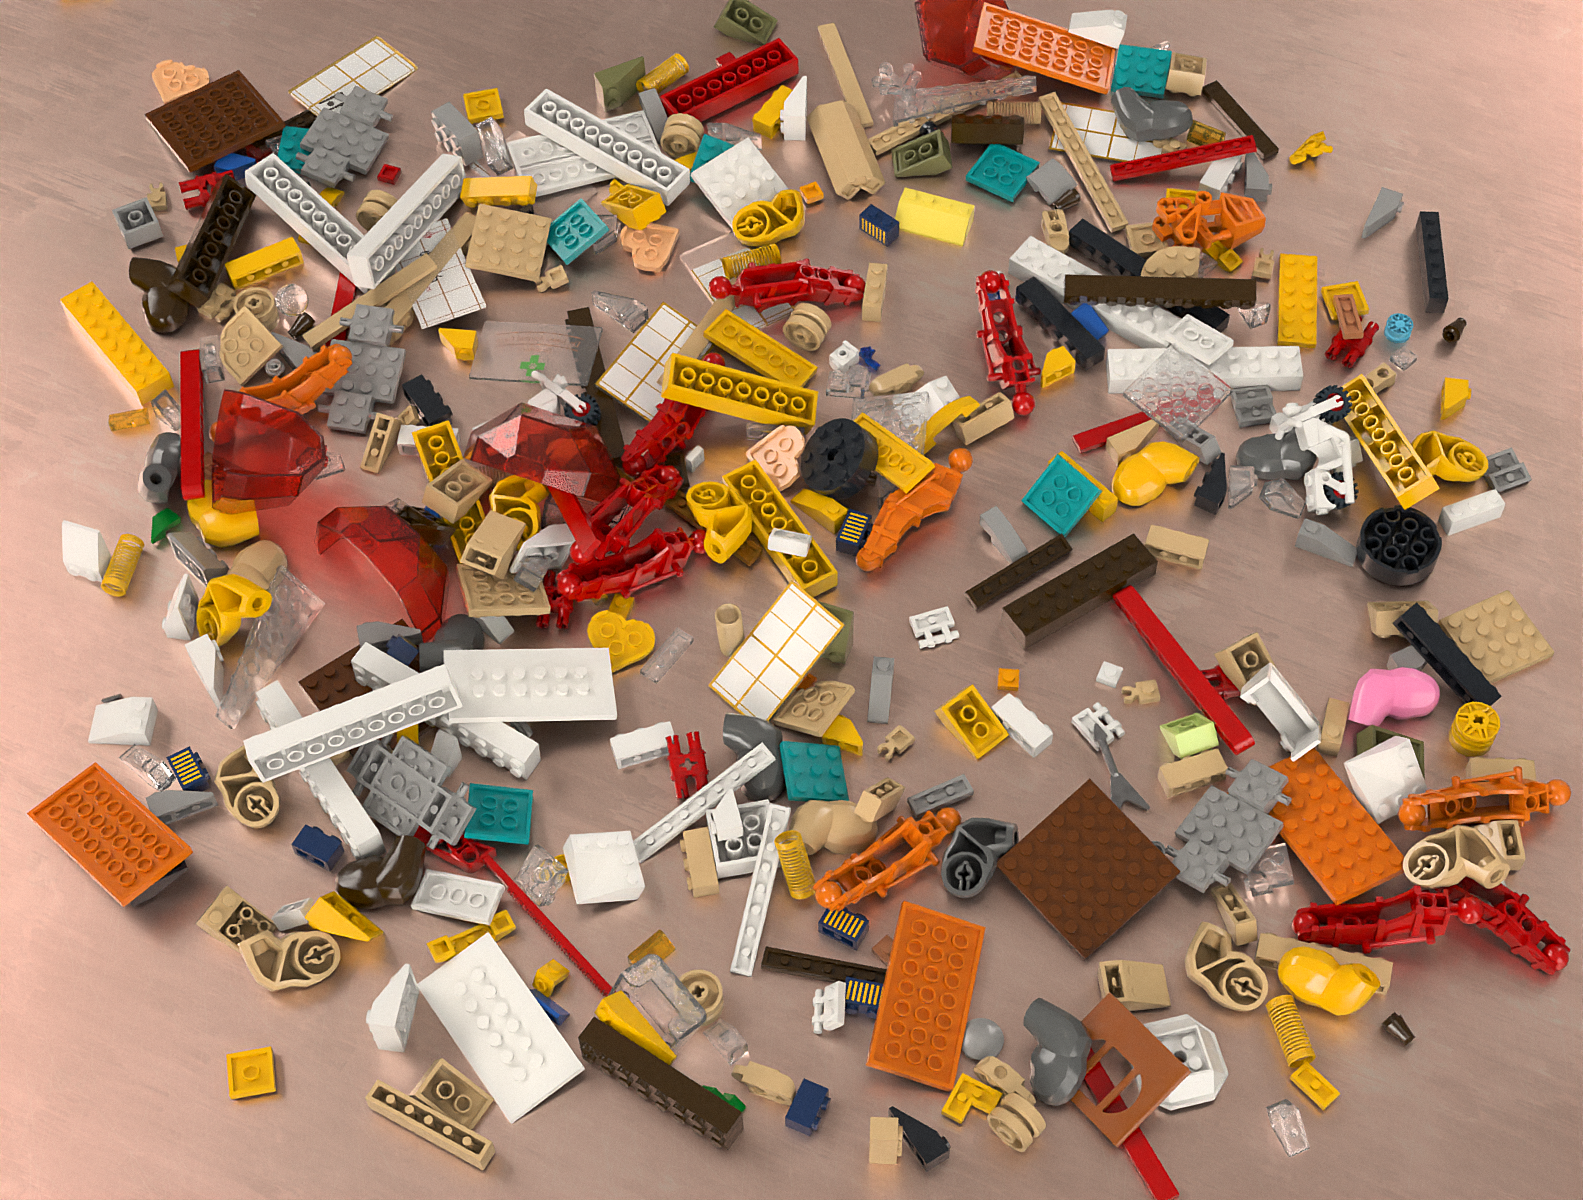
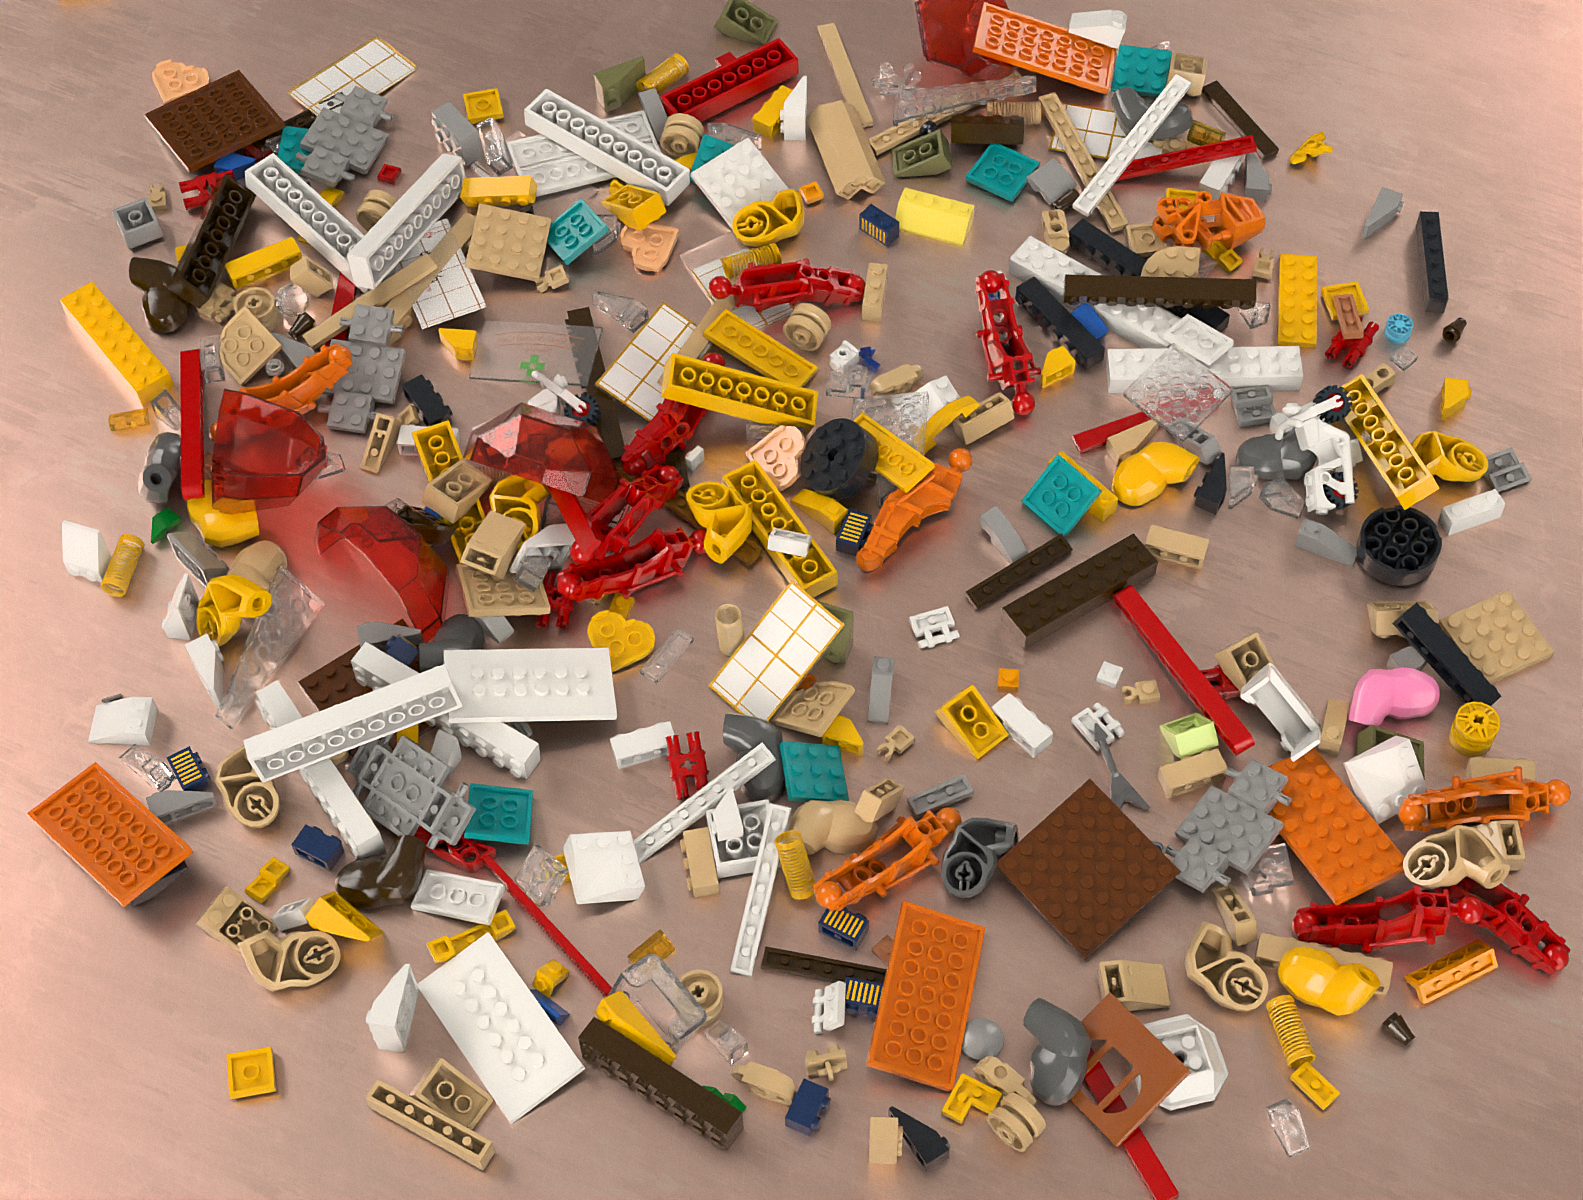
(268, 880): none -> yellow slope
(311, 276): none -> tan brick
(826, 1063): none -> tan hips
(1131, 145): none -> white plate
(1453, 971): none -> light orange fence

